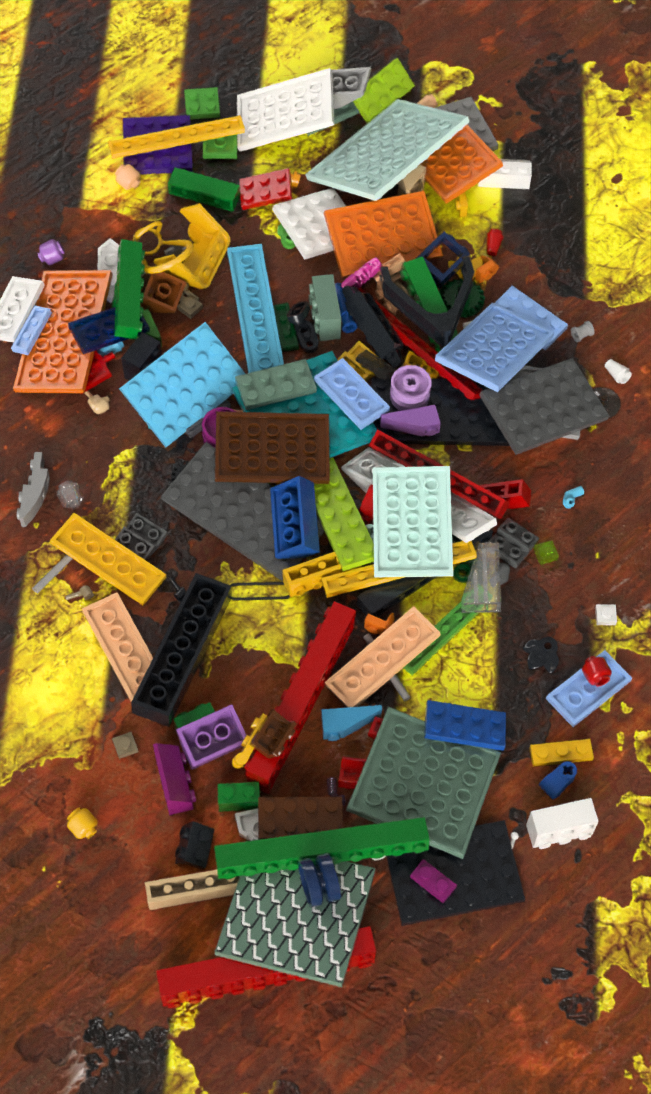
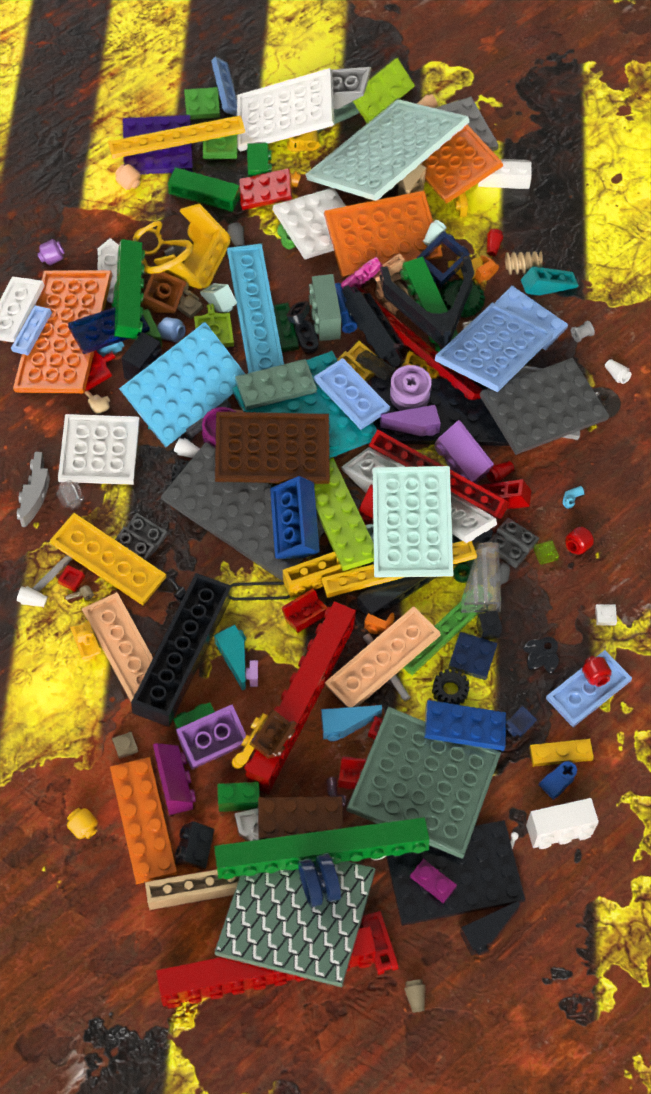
(31, 597): none -> white cone
(71, 578): none -> red plate
(85, 640): none -> yellow hips
(99, 449): none -> white plate
(143, 820): none -> orange plate
(171, 329): none -> light blue head
(186, 448): none -> white cone
(218, 323): none -> lime plate
(220, 296): none -> light aqua slope
(225, 86): none -> medium blue plate
(232, 648): none -> teal slope
(236, 234): none -> dark grey cone
(252, 673): none -> lavender plate
(258, 159): none -> green brick
(304, 142): none -> yellow piece
(304, 611): none -> red bracket
(381, 941): none -> red plate
(416, 995): none -> dark tan cone
(435, 229): none -> light aqua cone
(455, 678): none -> black tyre
(463, 453): none -> medium lavender slope
(473, 655): none -> dark blue plate
(484, 931): none -> black slope
(489, 625): none -> black brick
(500, 471): none -> red cone
(520, 722): none -> dark blue bracket
(522, 262): none -> tan piece
(545, 281): none -> teal slope
(579, 540): none -> red head

